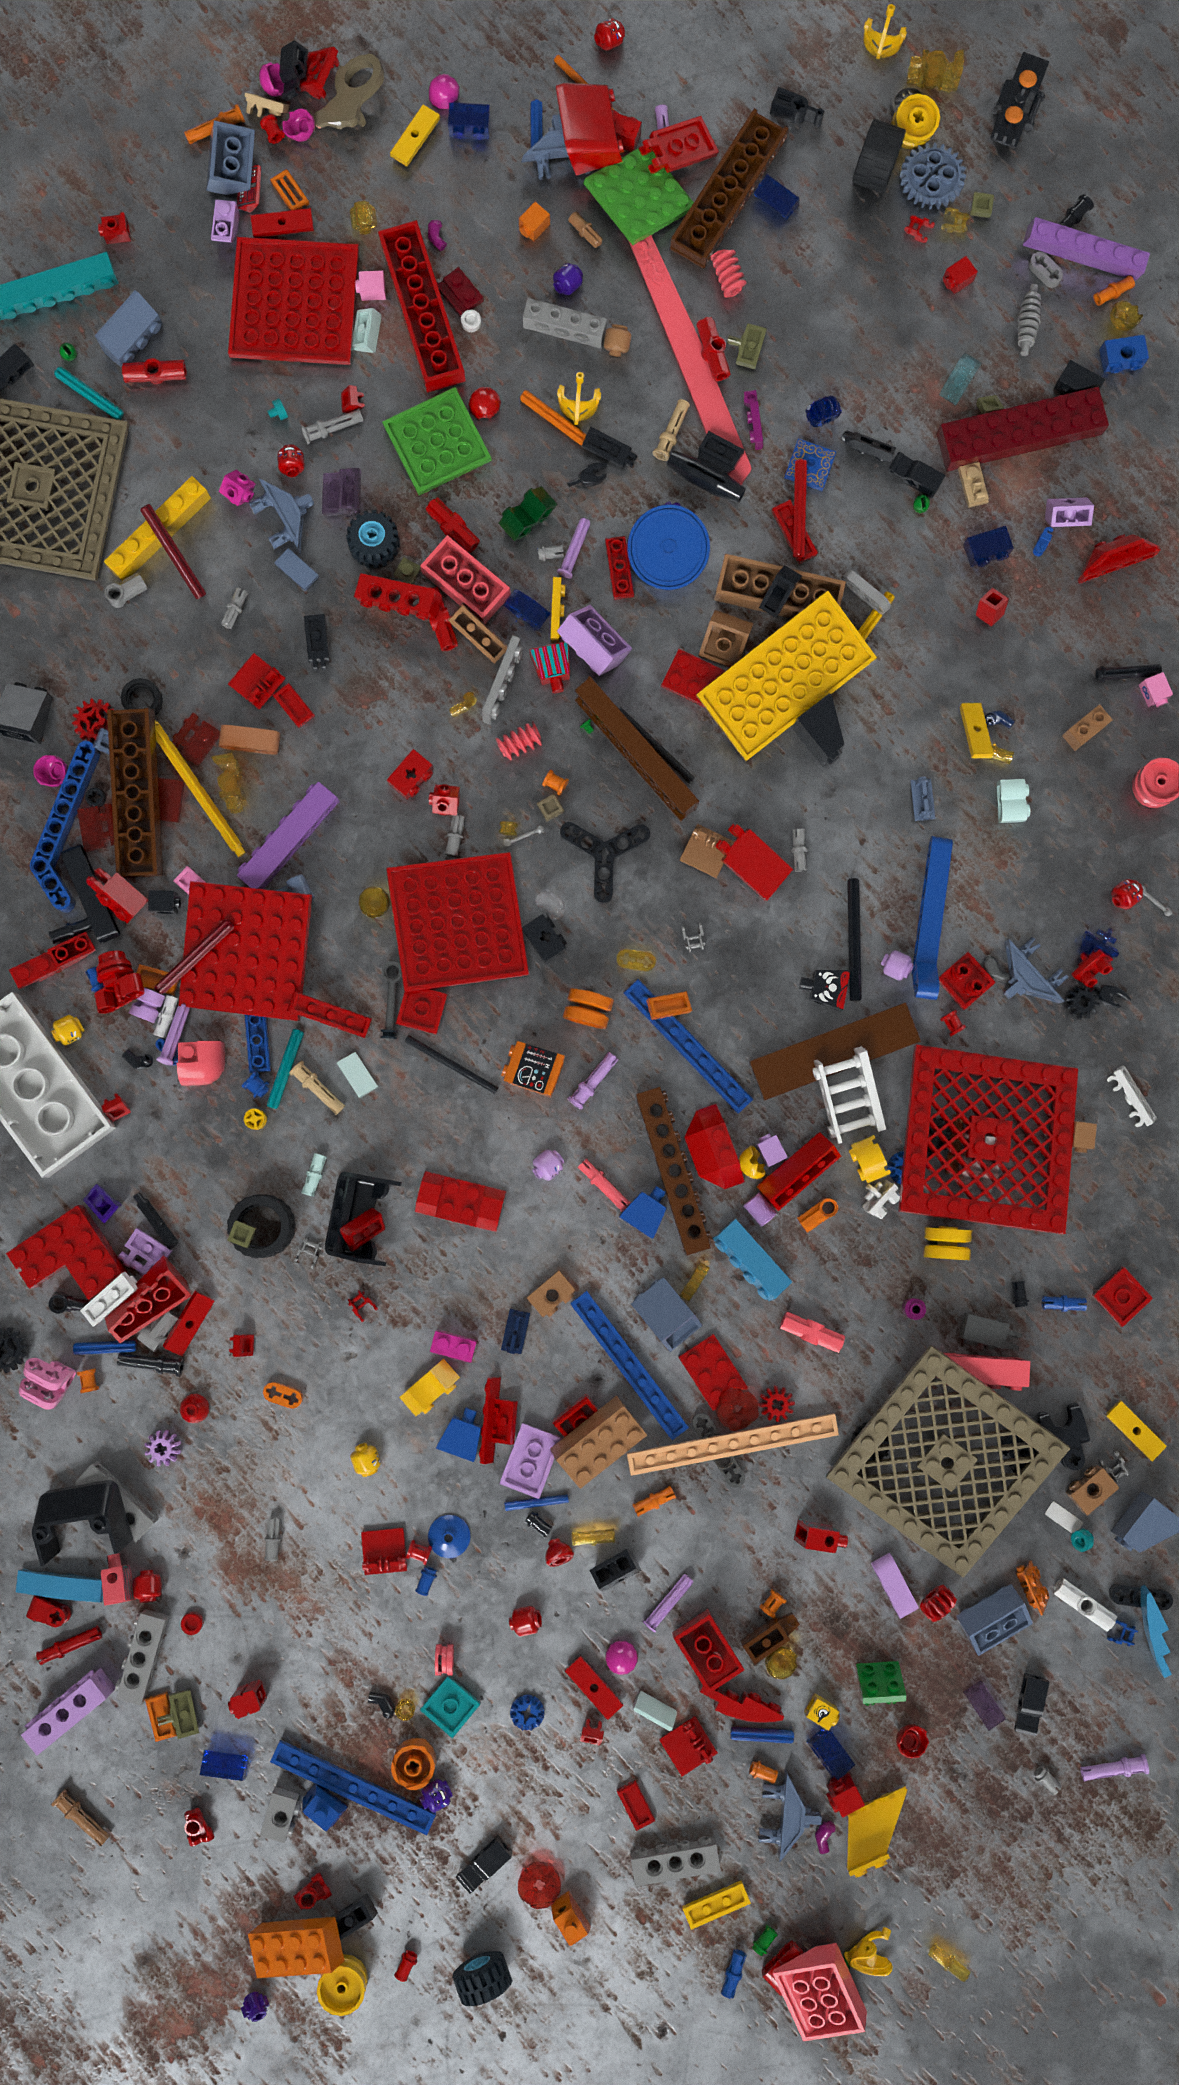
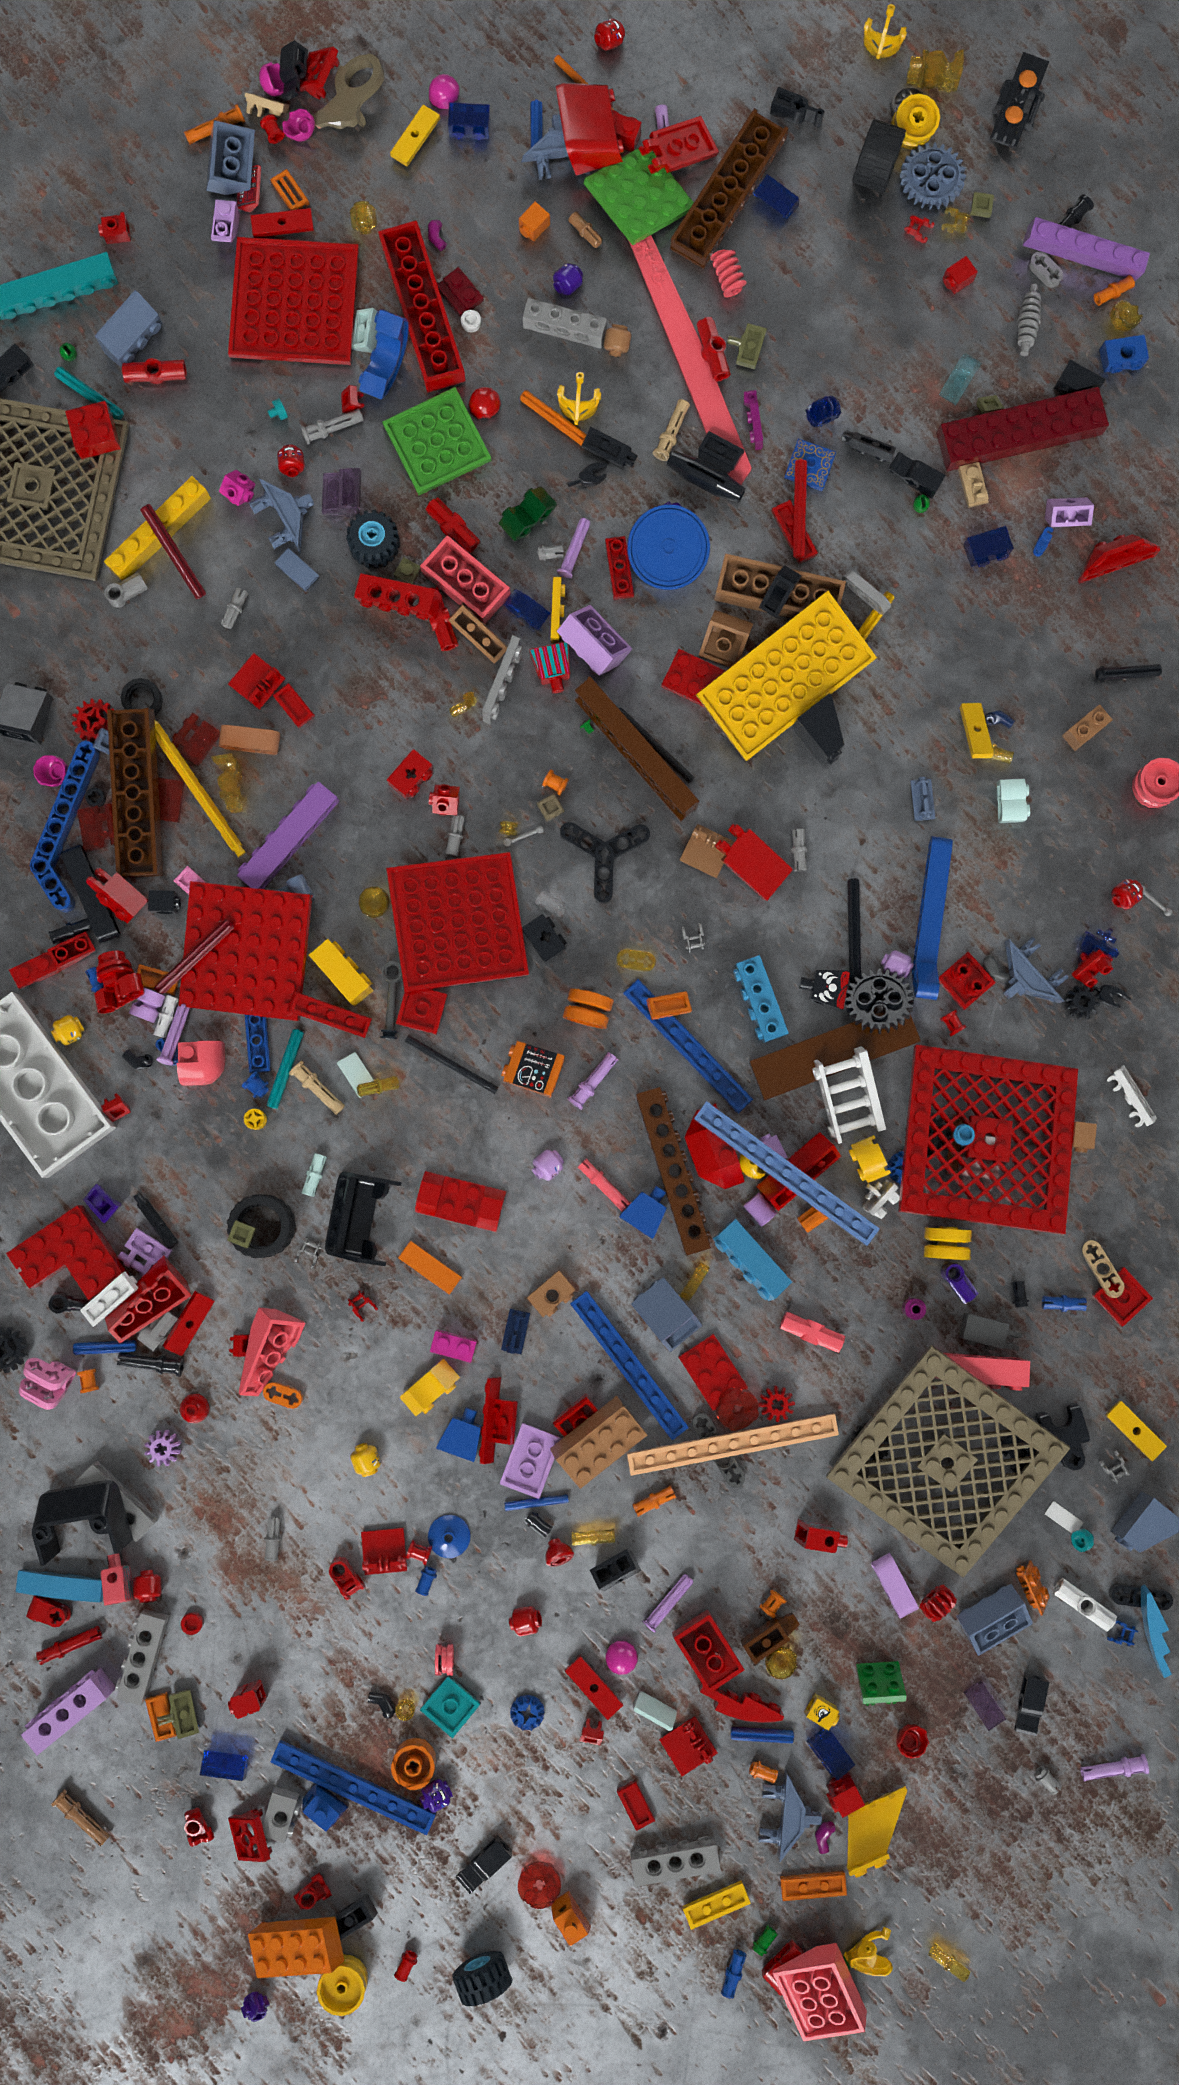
(93, 430): none -> red brick
(243, 1849): none -> red piece
(268, 1342): none -> coral wedge
(316, 640): black hinge -> none
(342, 971): none -> yellow brick
(347, 1581): none -> red piece
(362, 1228): red slope -> none
(371, 285): bright pink brick -> none
(378, 1086): none -> clear yellow axle
(387, 356): none -> blue brick
(430, 1267): none -> orange tile
(519, 741): coral piece -> none
(761, 999): none -> dark azure brick
(786, 1173): none -> medium blue plate
(813, 1885): none -> orange tile
(893, 1012): none -> black gear
(959, 1283): none -> dark purple piece
(964, 1134): none -> dark azure plate
(992, 607): red brick -> none
(1104, 1489): medium nougat brick -> none
(1105, 1285): none -> tan beam
(1156, 690): bright pink brick -> none

